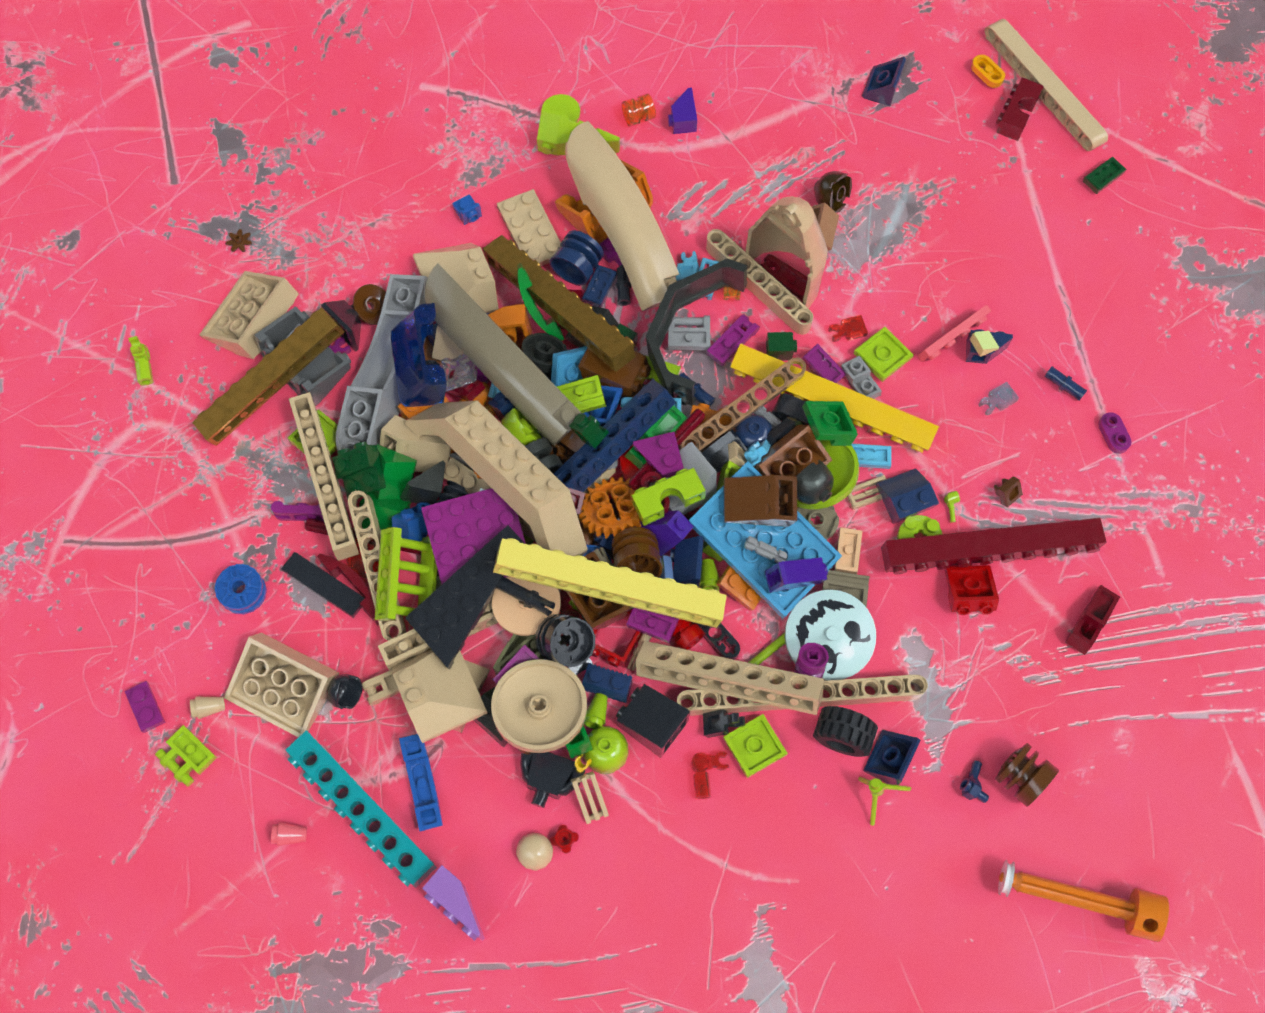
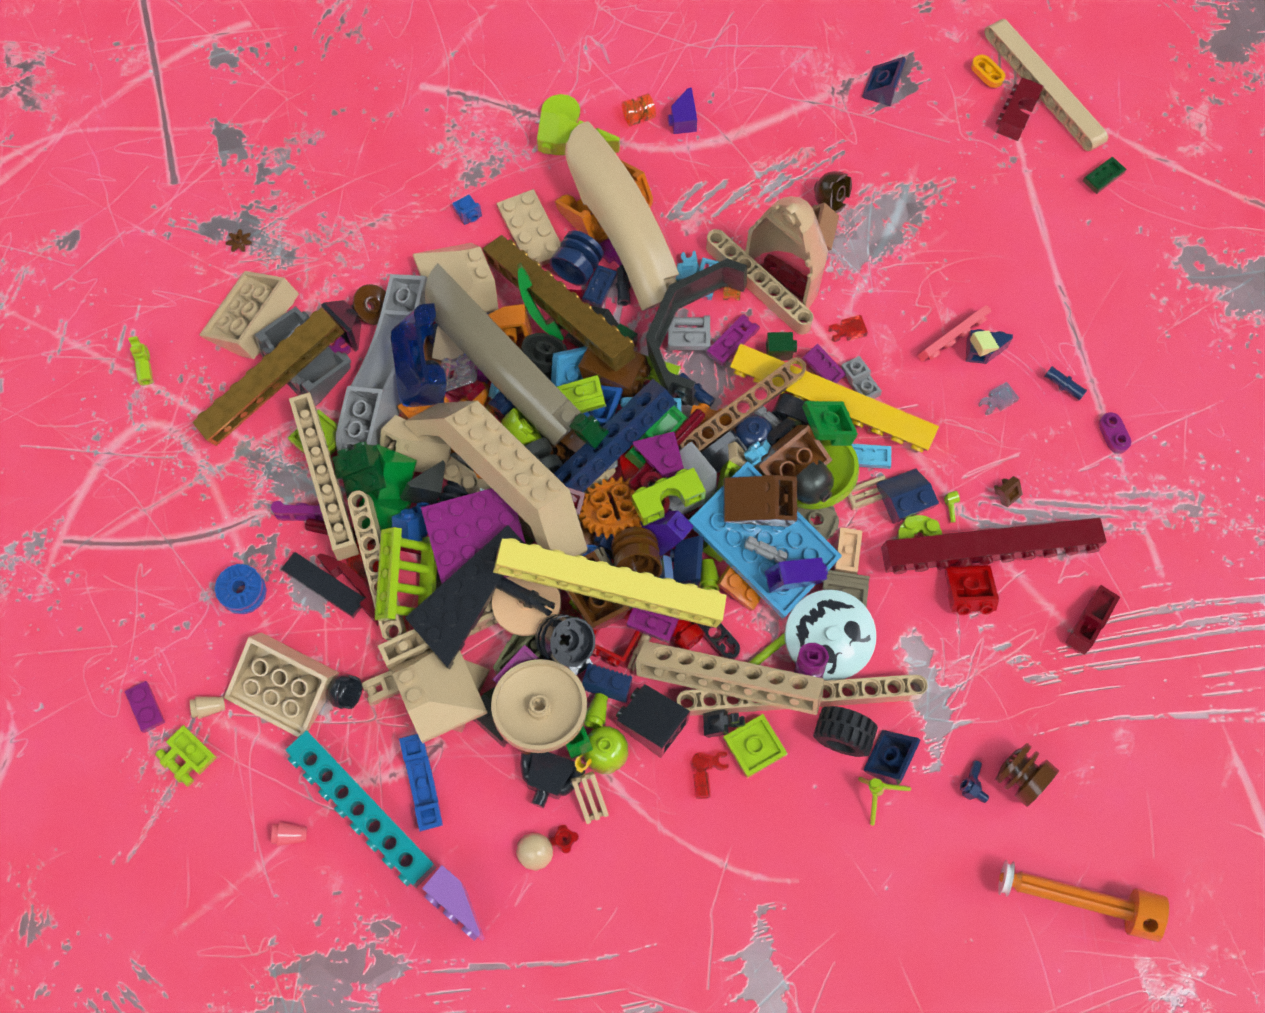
(883, 354): lime plate -> none

